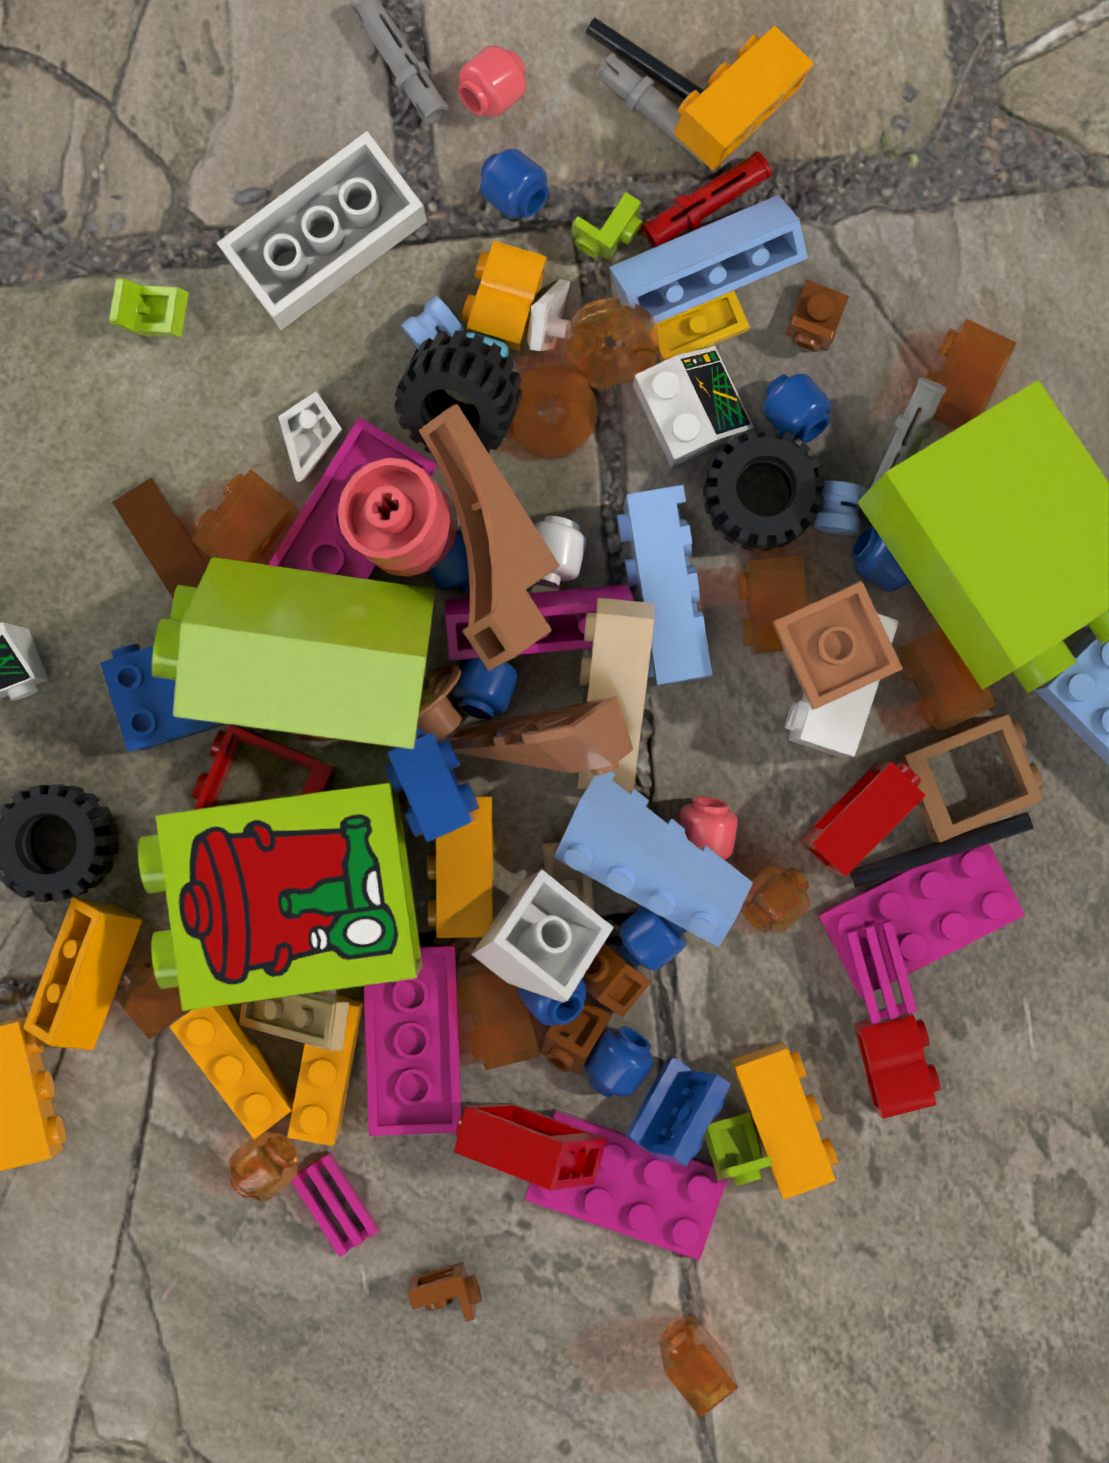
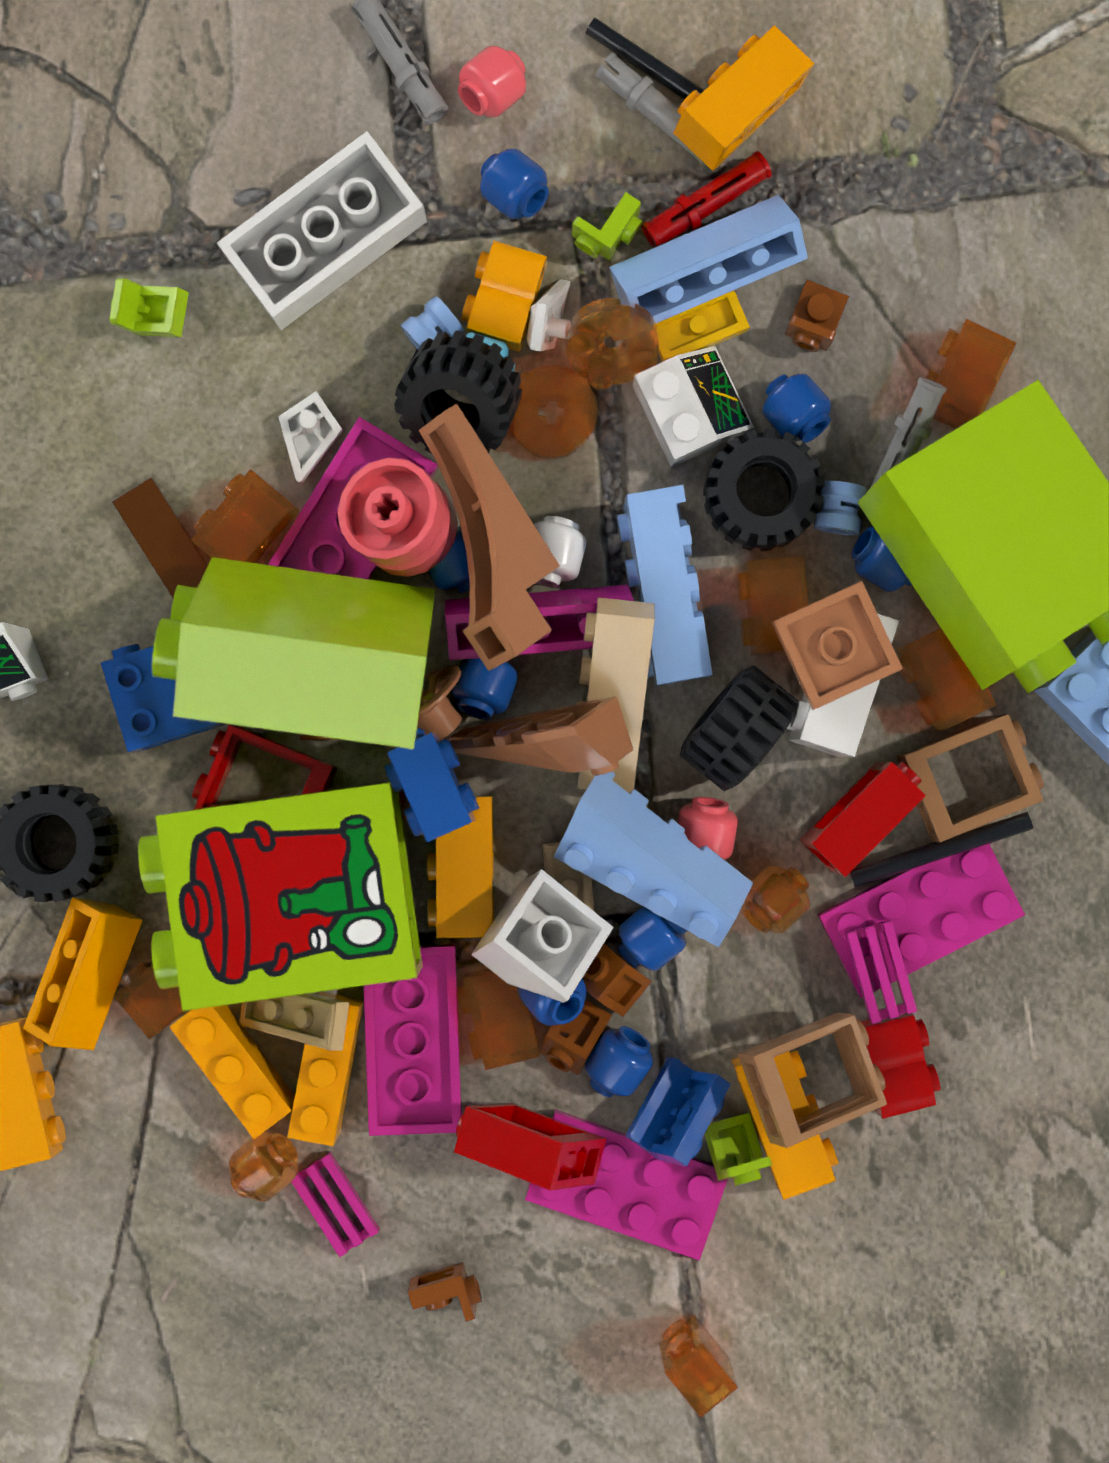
(739, 728): none -> black tyre
(771, 1095): none -> medium nougat window

